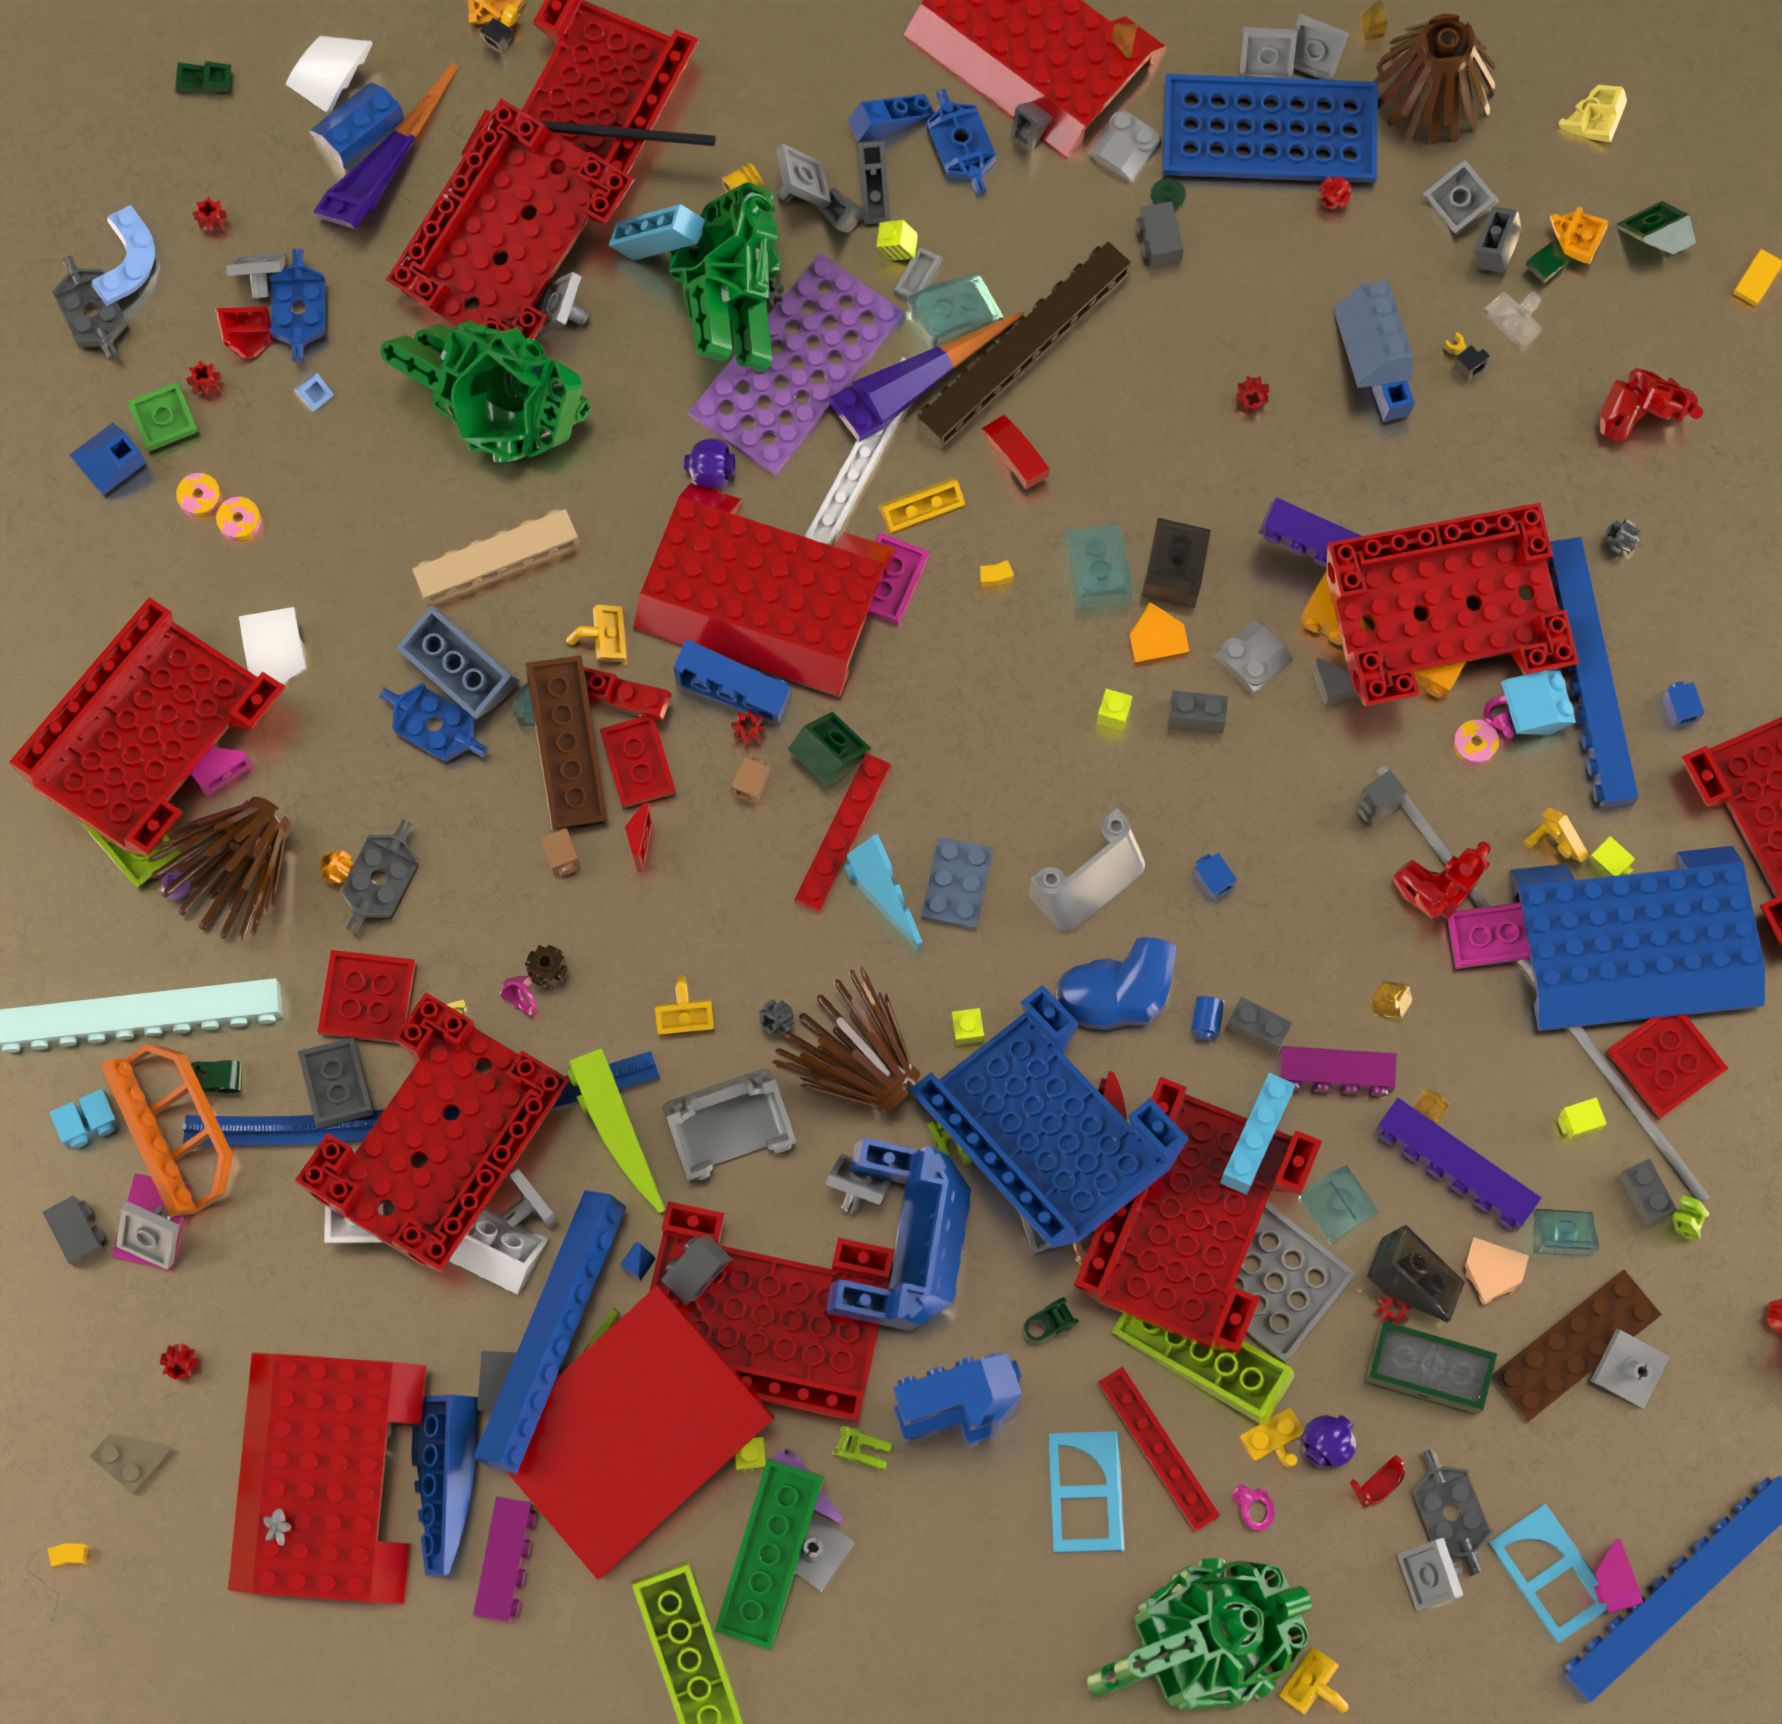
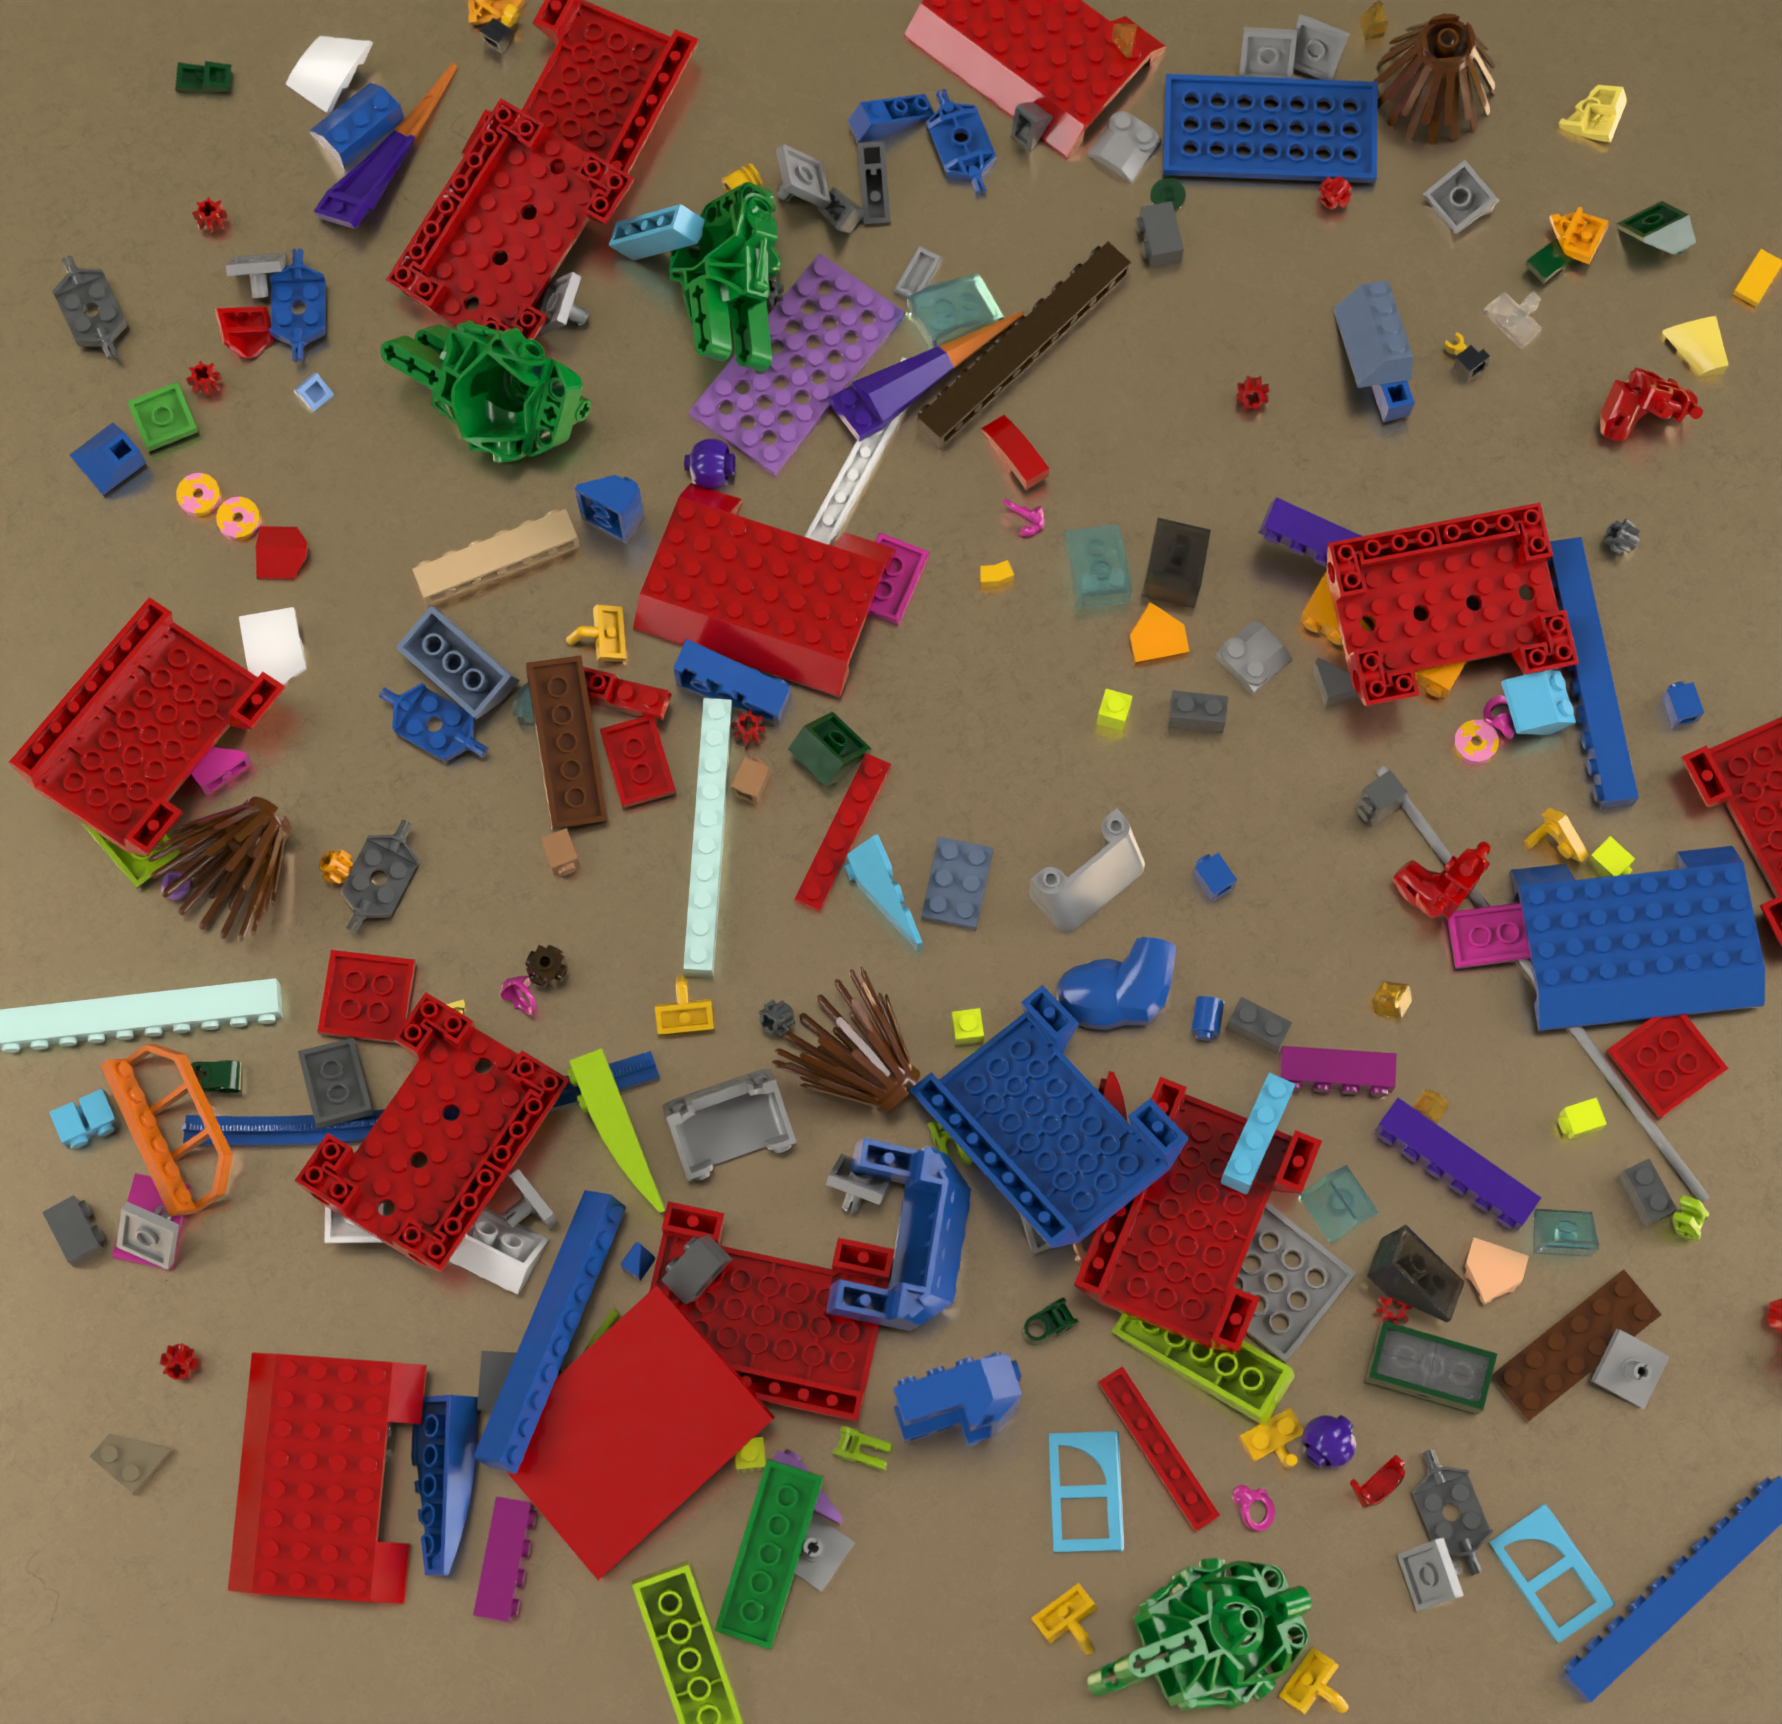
(67, 1554): yellow piece -> none
(138, 260): light blue plate -> none
(277, 1526): light grey plant -> none
(279, 552): none -> red slope
(611, 505): none -> blue slope
(630, 133): black piece -> none
(638, 834): red slope -> none
(708, 838): none -> light aqua brick
(896, 240): neon yellow brick -> none
(922, 504): yellow slope -> none
(1035, 515): none -> dark pink piece
(1065, 1615): none -> yellow plate
(1498, 239): dark grey brick -> none
(1616, 1580): dark pink slope -> none
(1699, 345): none -> light yellow slope

